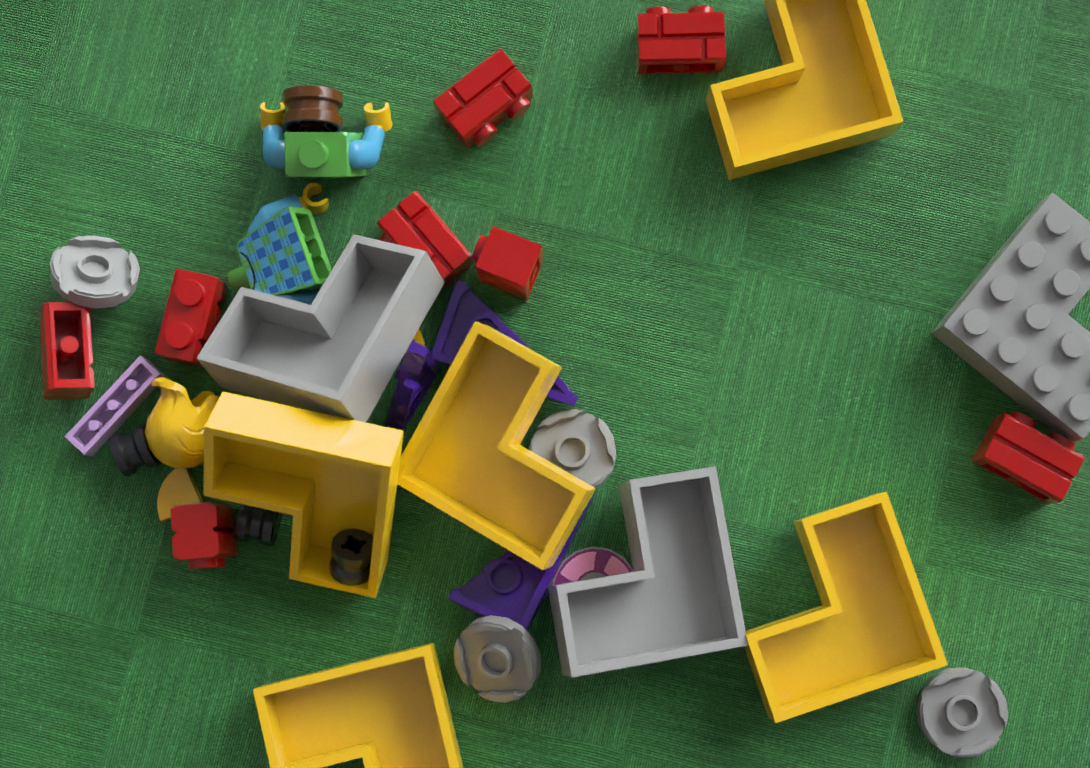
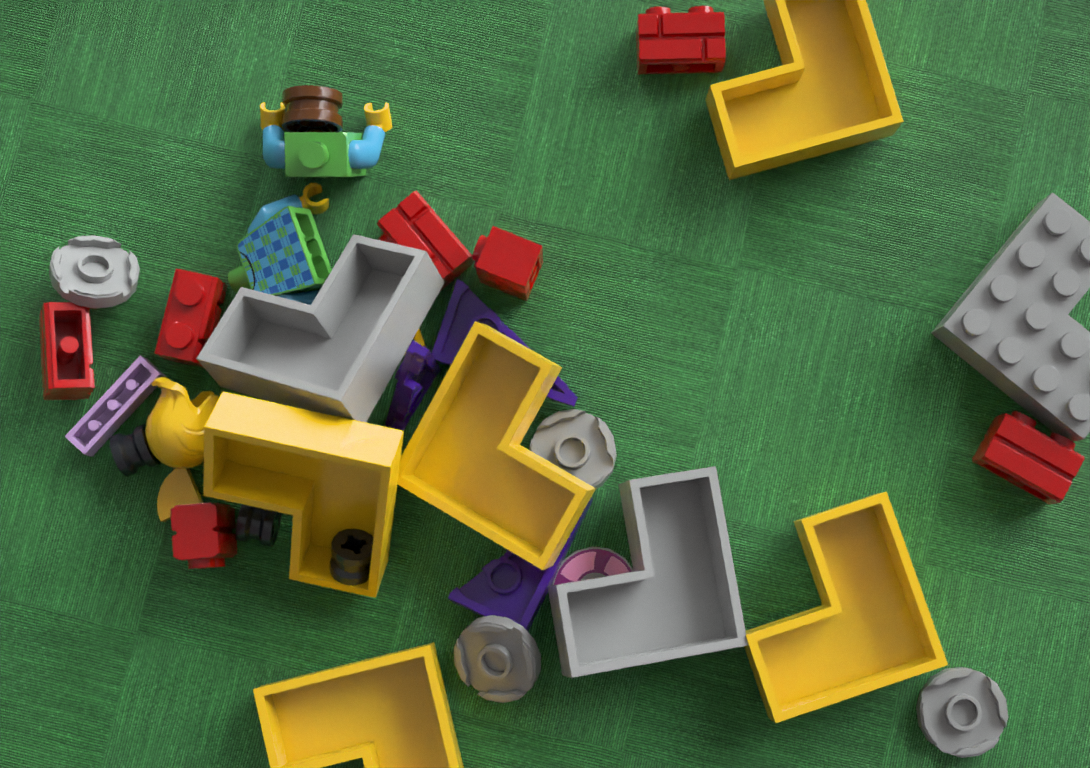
(484, 100): red brick -> none

